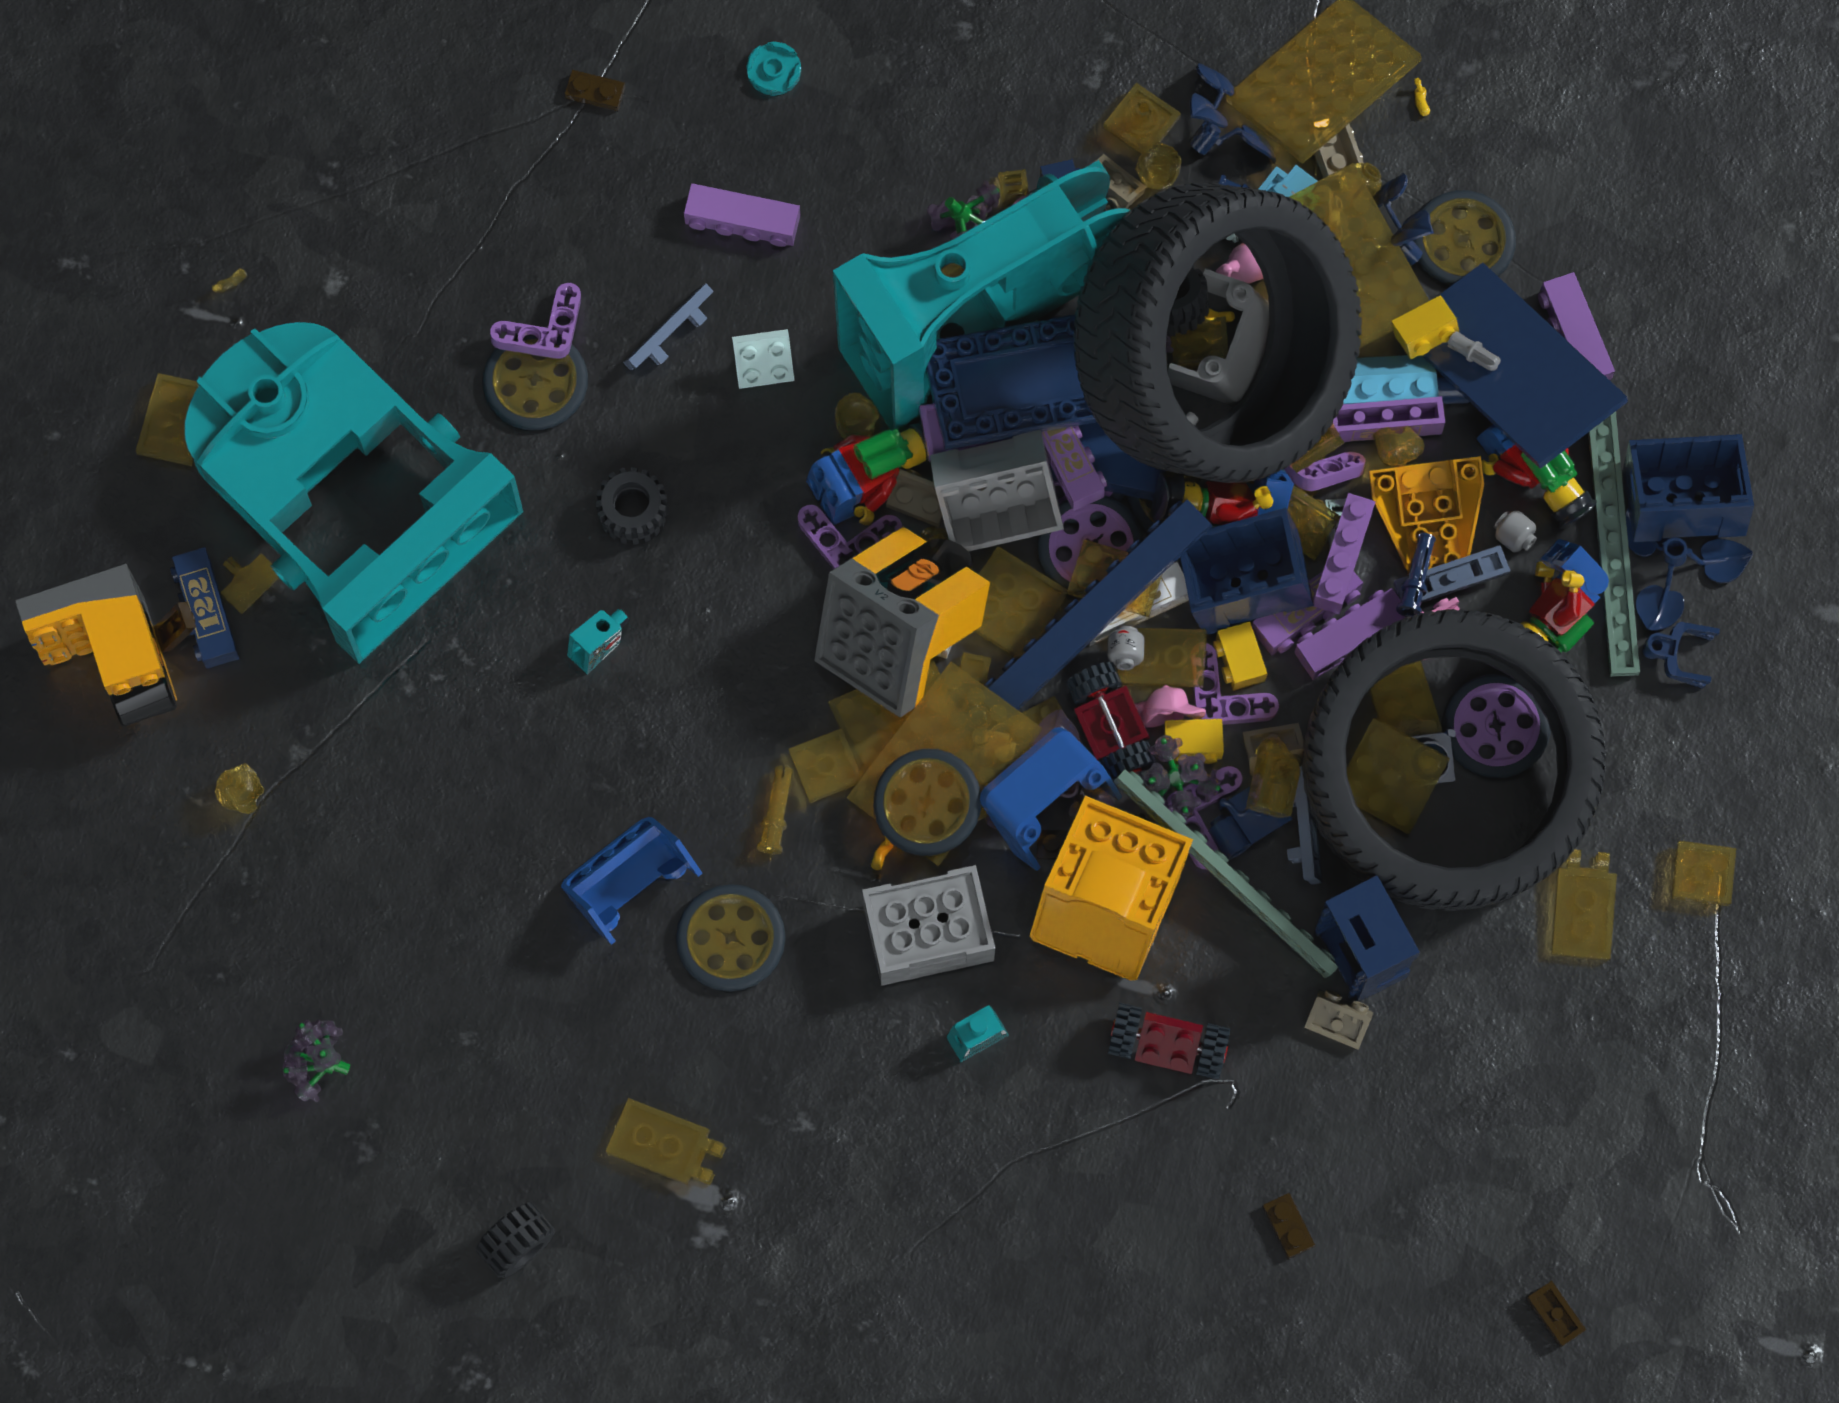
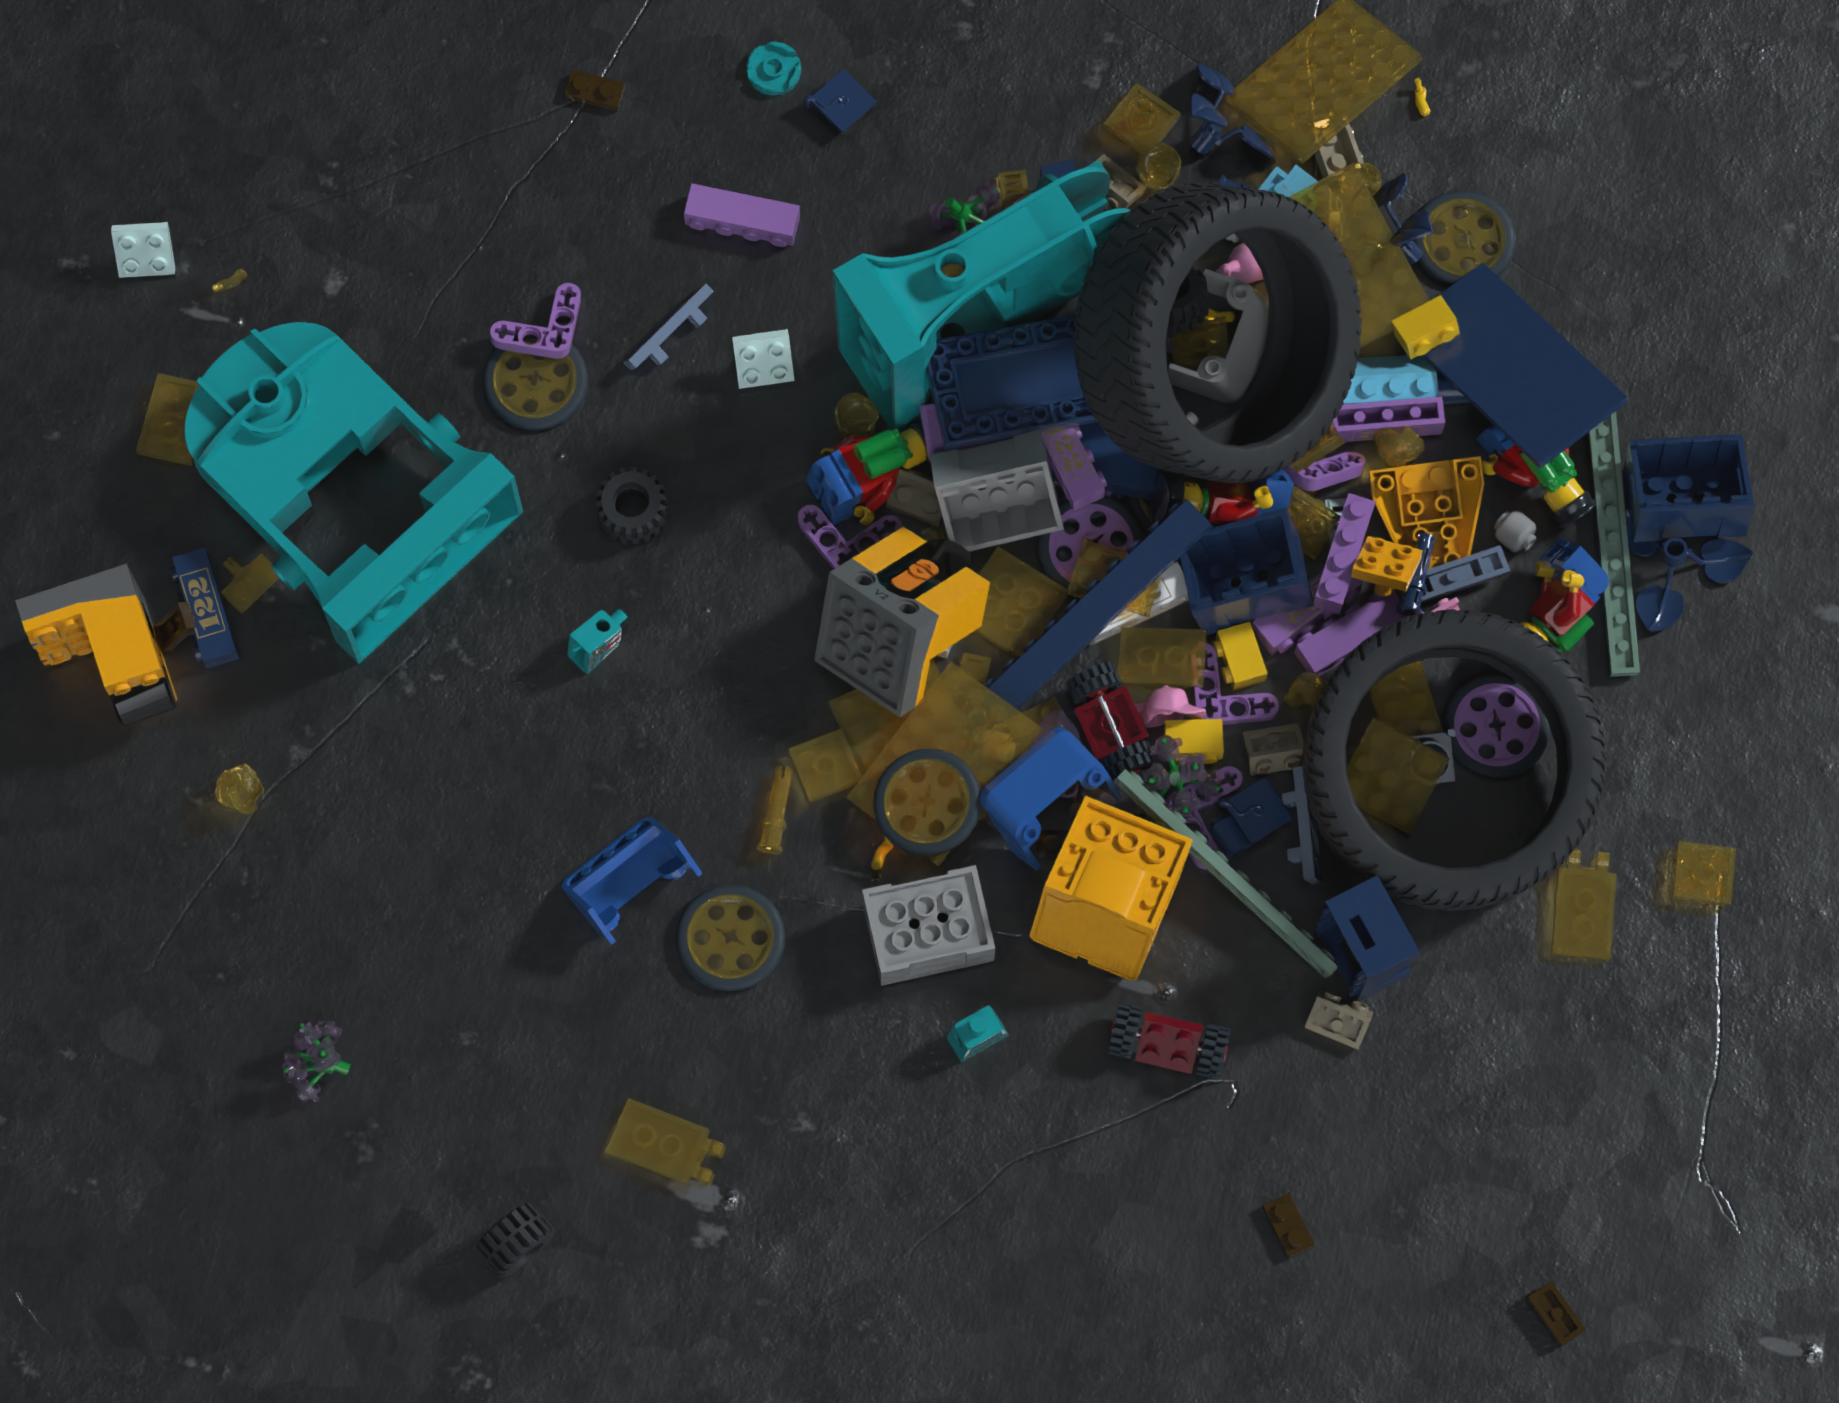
(143, 249): none -> light aqua plate
(841, 100): none -> dark blue hat
(1125, 647): light grey head -> none
(1270, 788): clear yellow piece -> none
(1305, 689): none -> clear yellow hair
(1386, 565): none -> light orange plate
(1473, 351): light grey axle -> none
(1574, 321): medium lavender brick -> none
(1667, 650): dark blue piece -> none

